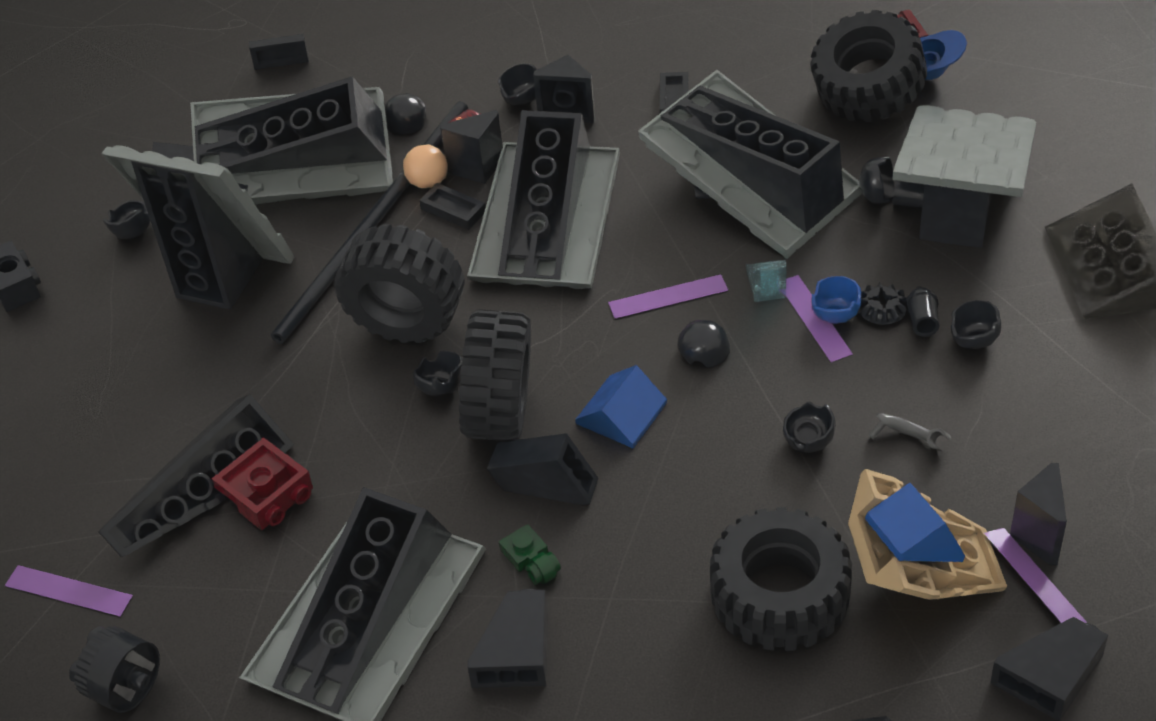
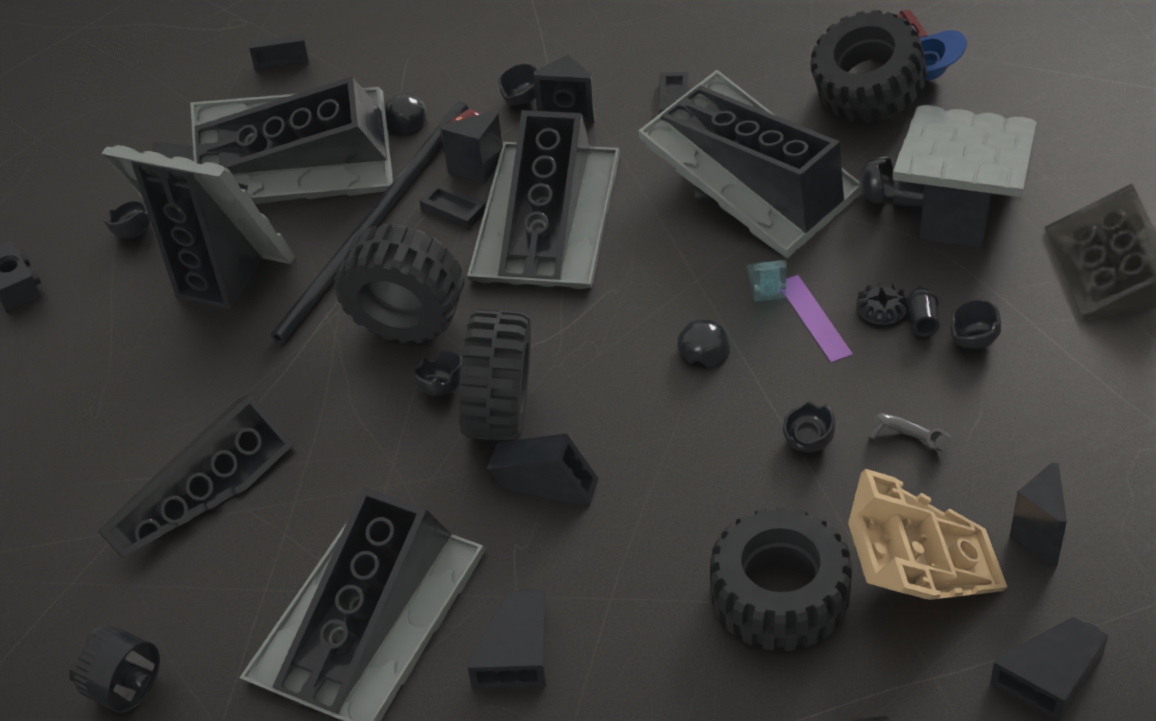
(69, 590): medium lavender sticker -> none
(264, 484): dark red plate -> none
(425, 166): light nougat hair -> none
(530, 553): dark green plate -> none
(623, 407): blue slope -> none
(667, 296): medium lavender sticker -> none
(836, 299): blue hair -> none
(913, 528): blue slope -> none
(1033, 575): medium lavender sticker -> none

